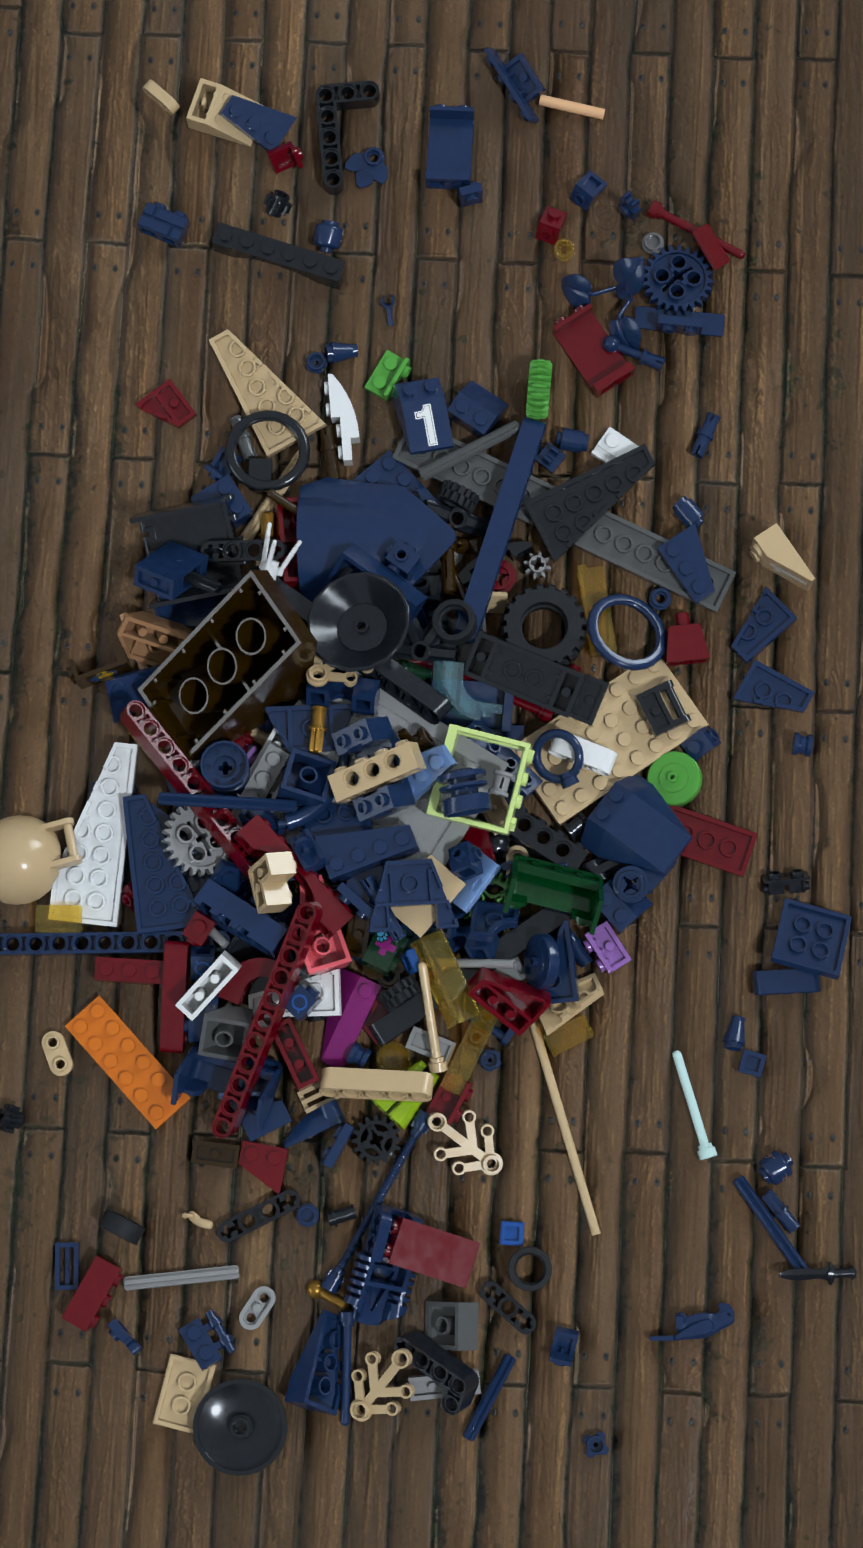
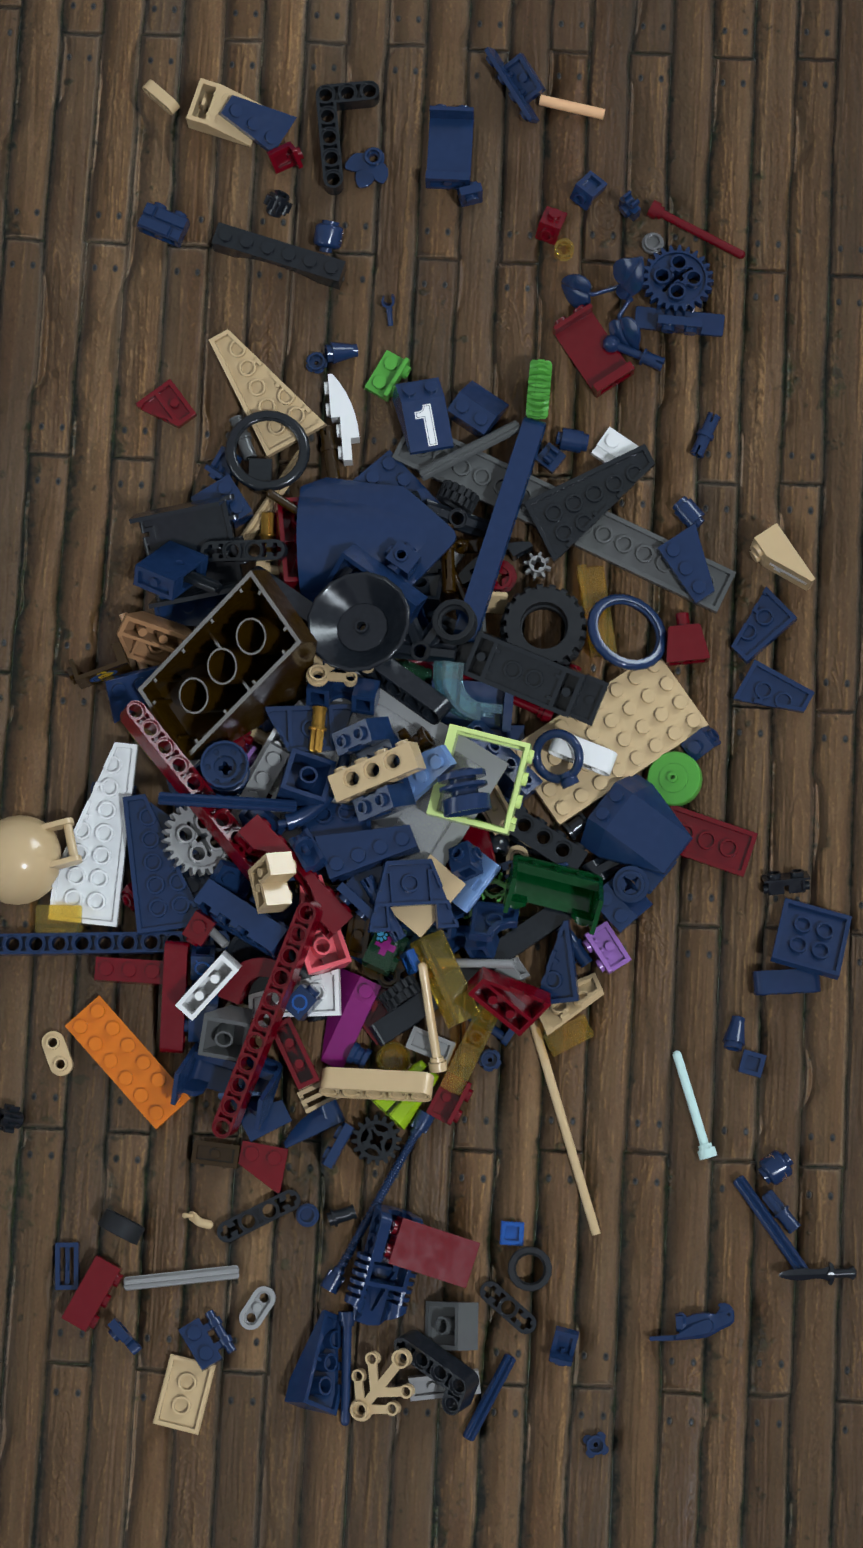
(240, 1427): black dish -> none
(270, 564): white plant -> none
(316, 1291): pearl gold bar -> none
(467, 1146): tan plant -> none
(501, 790): light grey bush -> none
(541, 961): dark blue wheel -> none
(656, 710): black plate -> none
(660, 592): dark blue plate -> none
(710, 246): dark red slope -> none
(802, 744): dark blue wheel -> none

